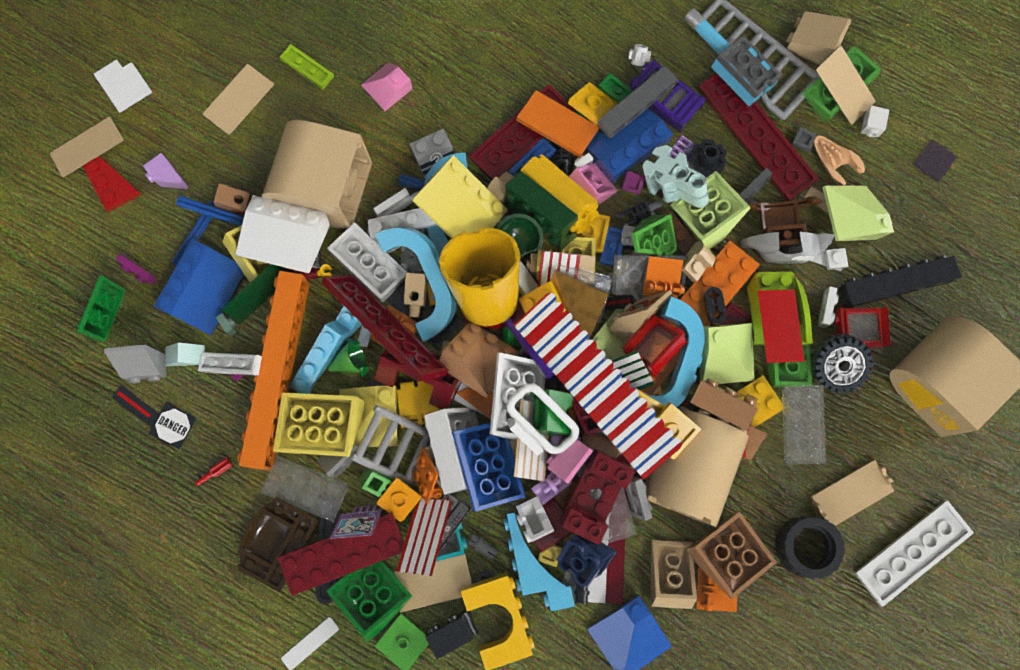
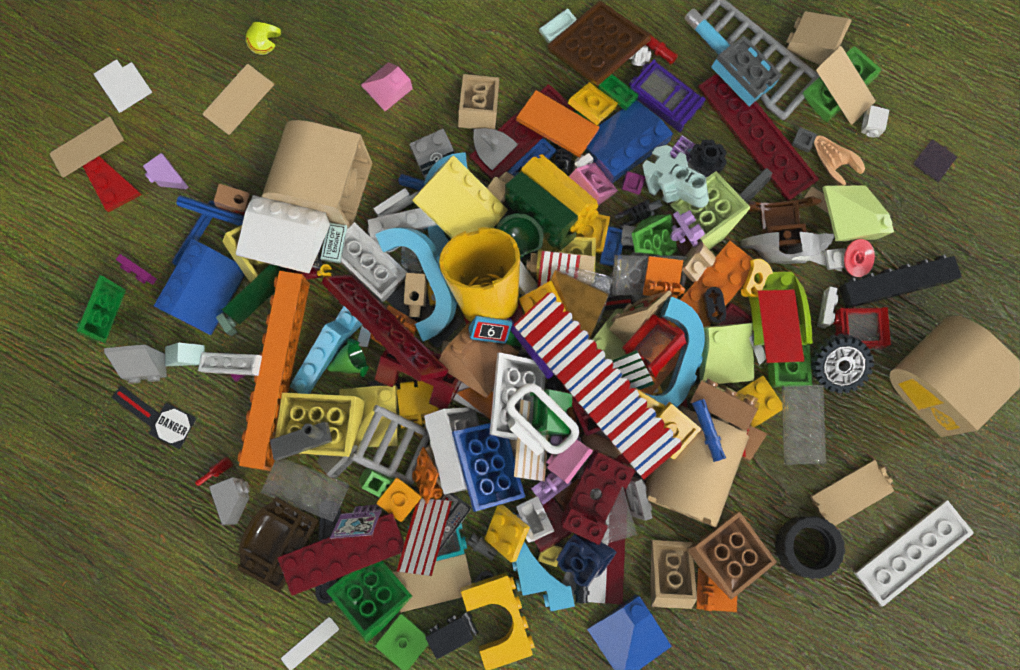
(230, 499): none -> light grey slope
(258, 36): none -> neon yellow helmet
(302, 440): none -> dark grey piece
(306, 66): lime tile -> none
(334, 243): none -> light aqua tile
(478, 102): none -> tan slope
(490, 329): none -> slope
(492, 146): none -> light grey shield
(506, 533): none -> yellow plate
(557, 25): none -> light aqua tile
(599, 42): none -> reddish brown plate
(637, 102): dark grey beam -> none
(661, 50): none -> red pin
(684, 221): none -> lavender hips
(709, 431): none -> blue pin
(759, 351): none -> white sticker
(764, 270): none -> yellow piece
(859, 258): none -> coral dish

